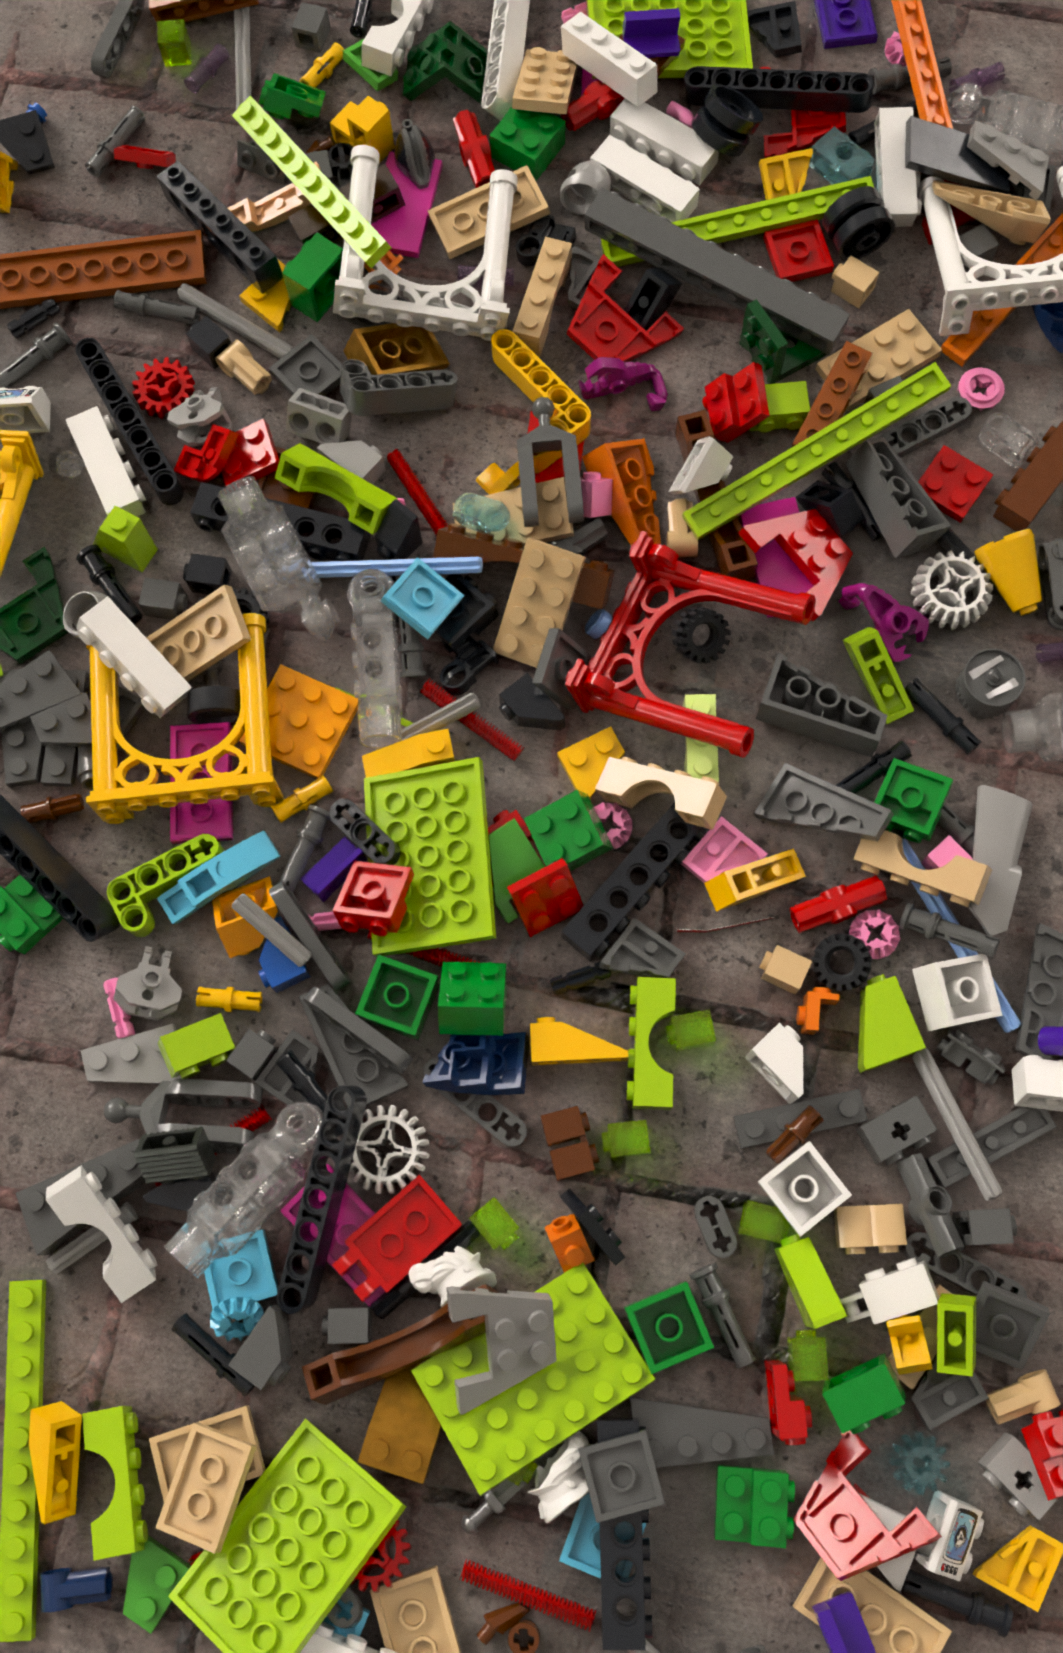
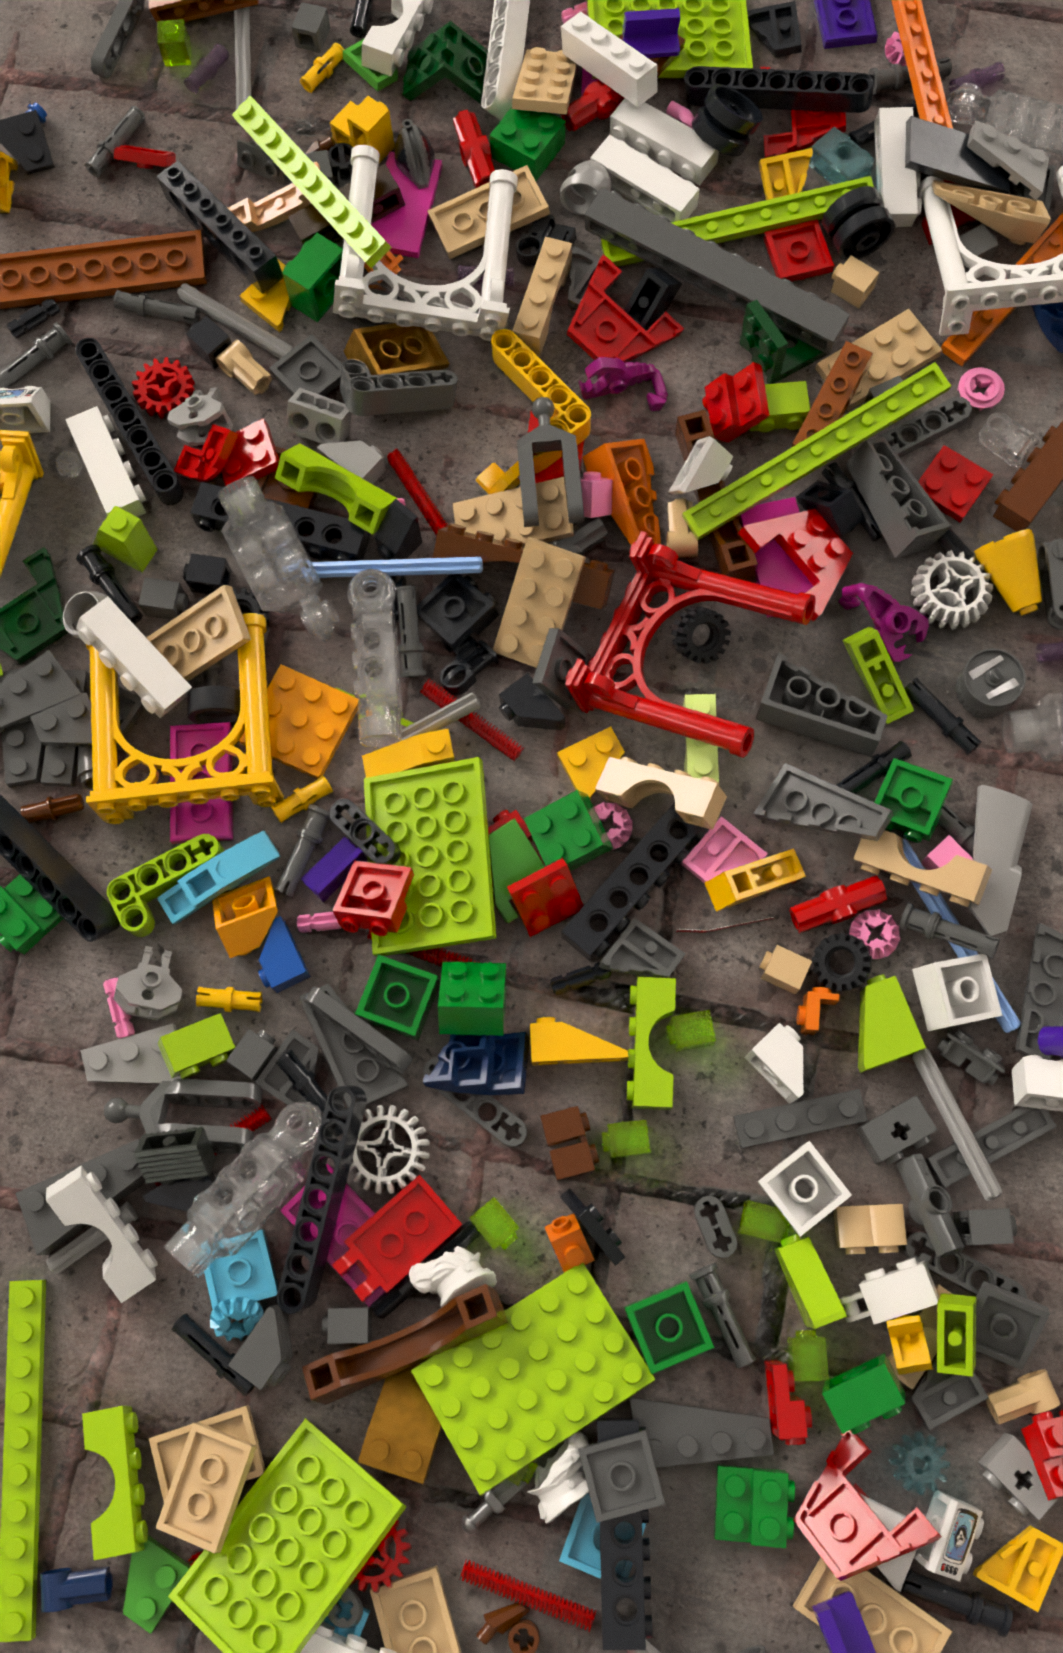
(55, 1459): yellow slope -> none
(271, 930): light grey axle -> none
(285, 94): green plate -> none
(309, 935): dark grey beam -> none
(422, 598): medium azure tile -> none
(481, 513): clear light blue bracket -> none
(517, 1337): light grey wing -> none
(598, 623): medium blue tile -> none
(794, 1134): reddish brown axle -> none

